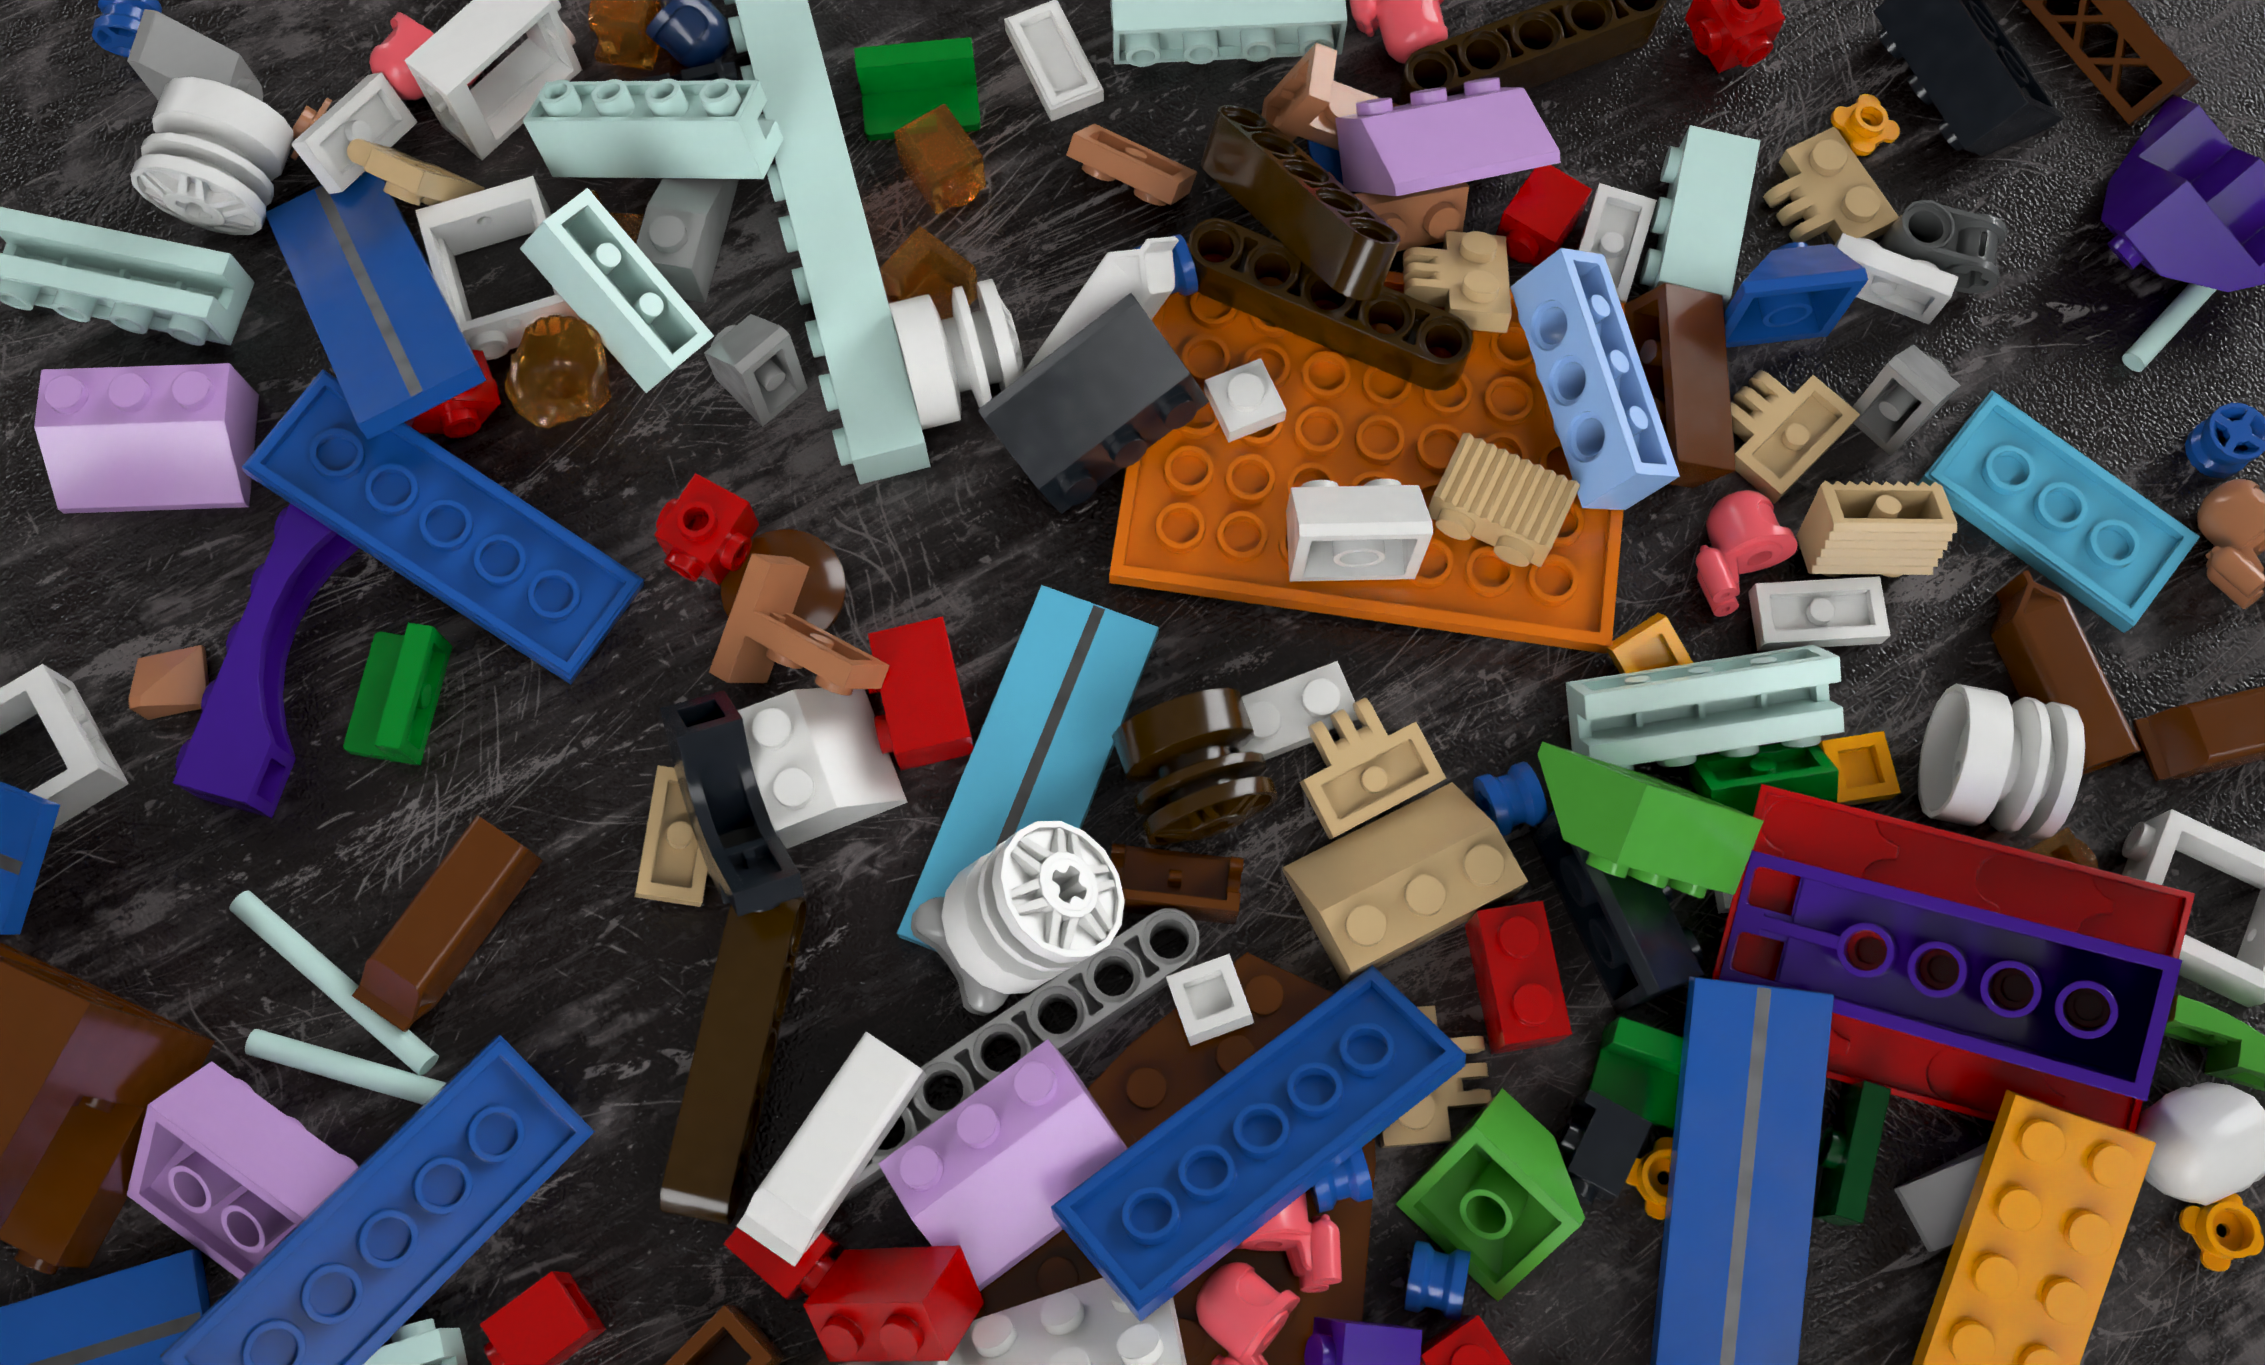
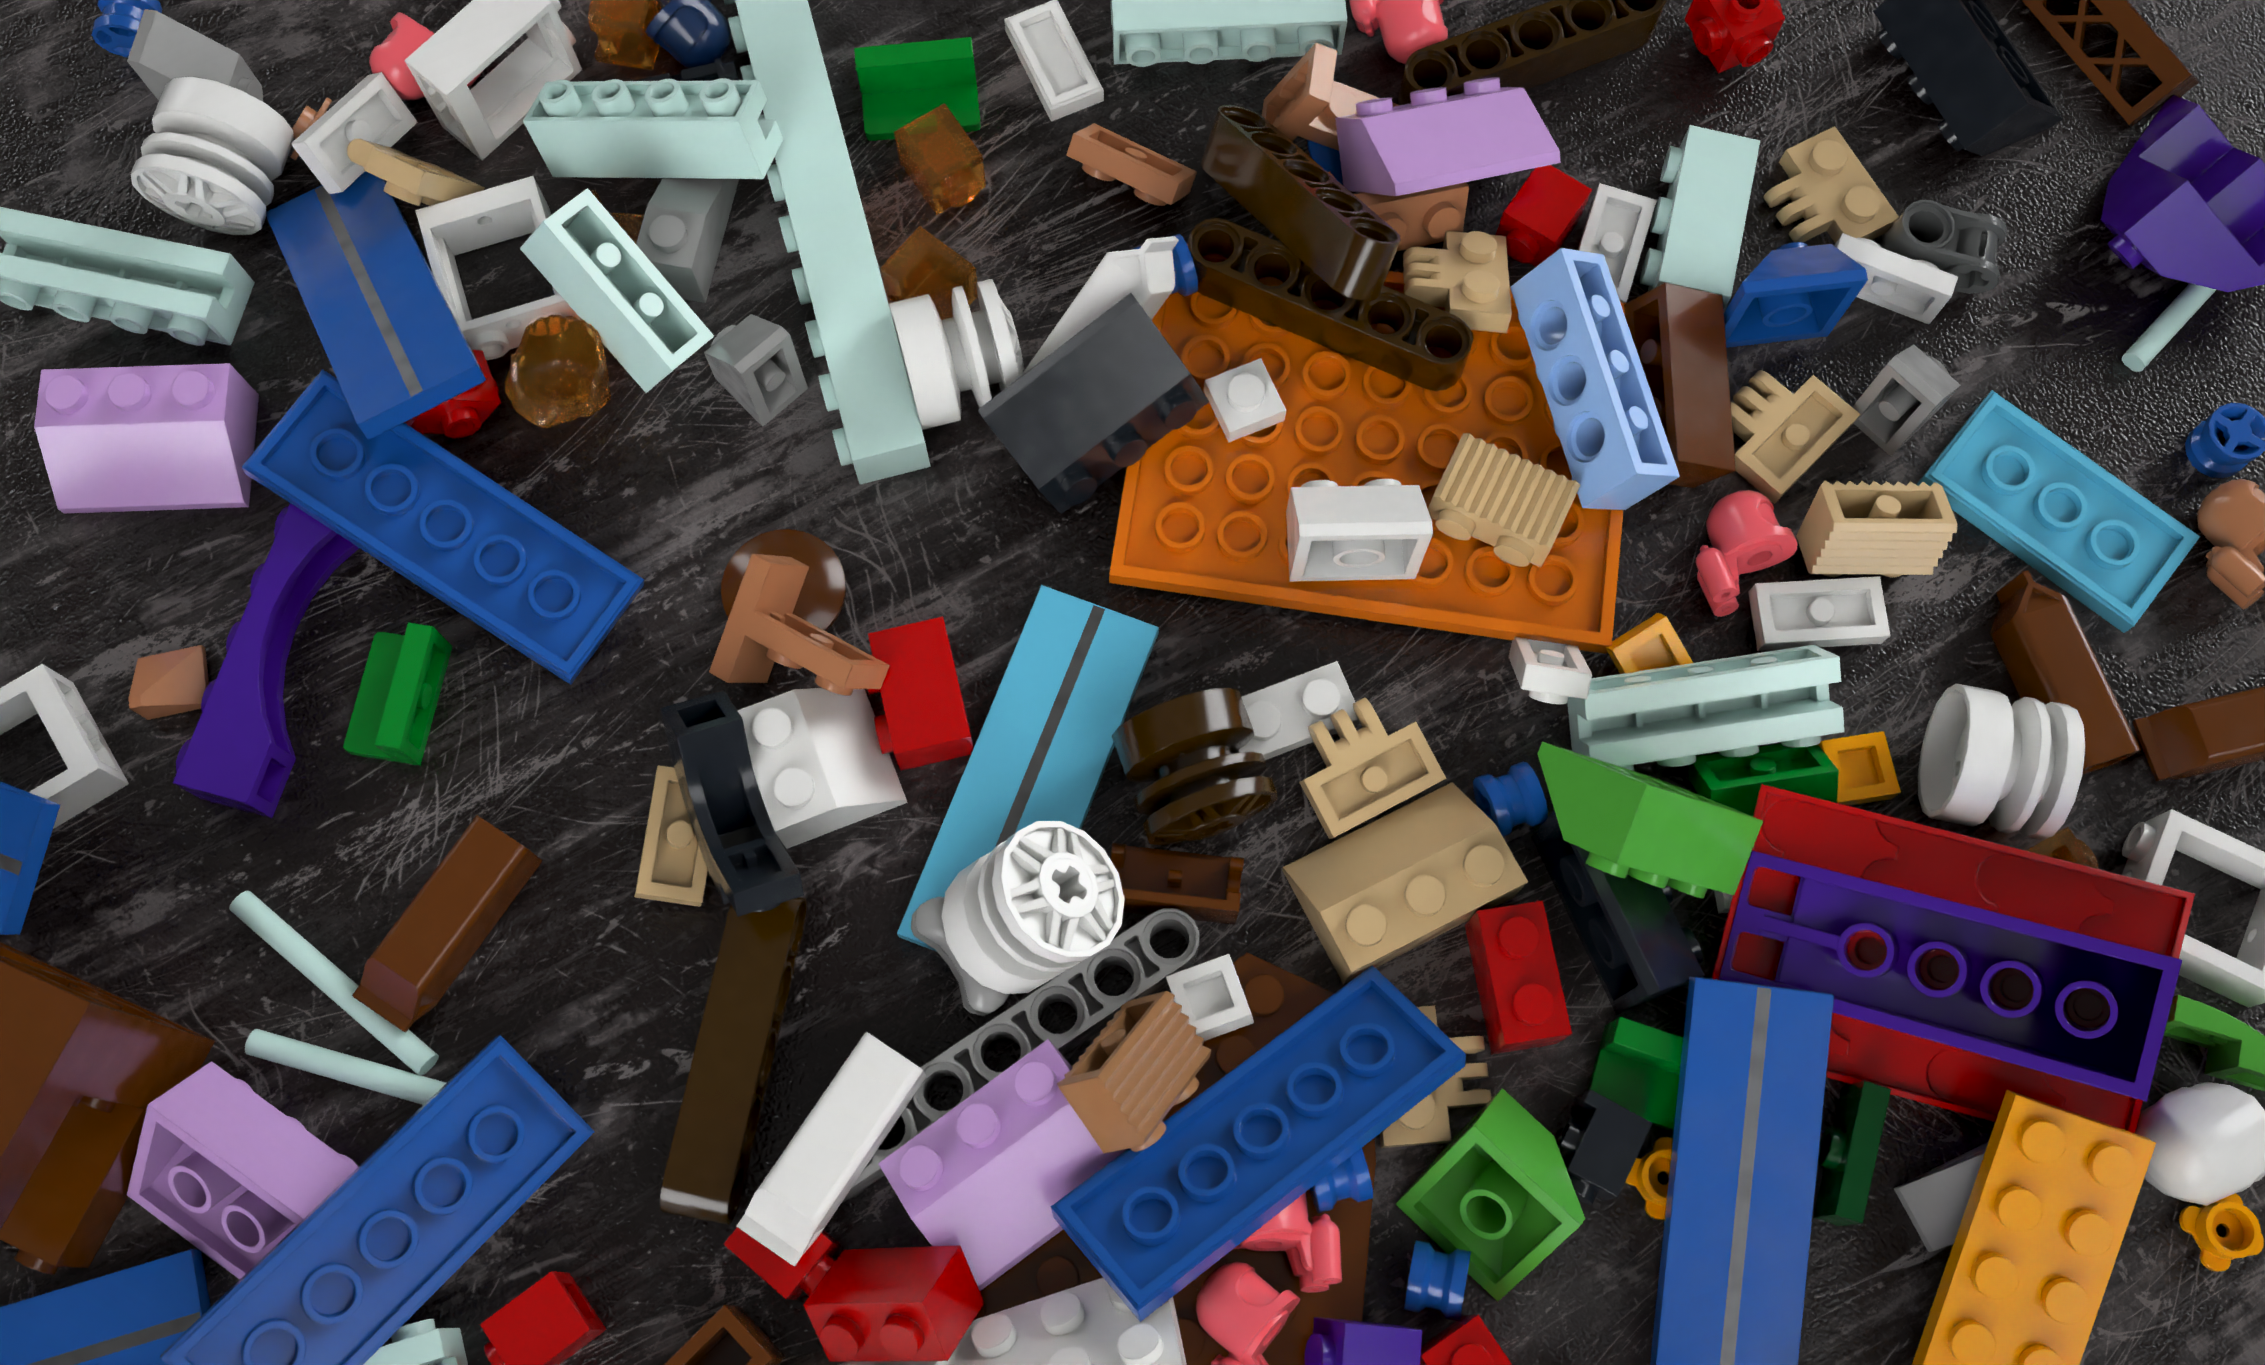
(706, 531): red brick -> none
(1136, 1073): none -> medium nougat brick
(1550, 670): none -> white plate
(1864, 125): light orange plate -> none

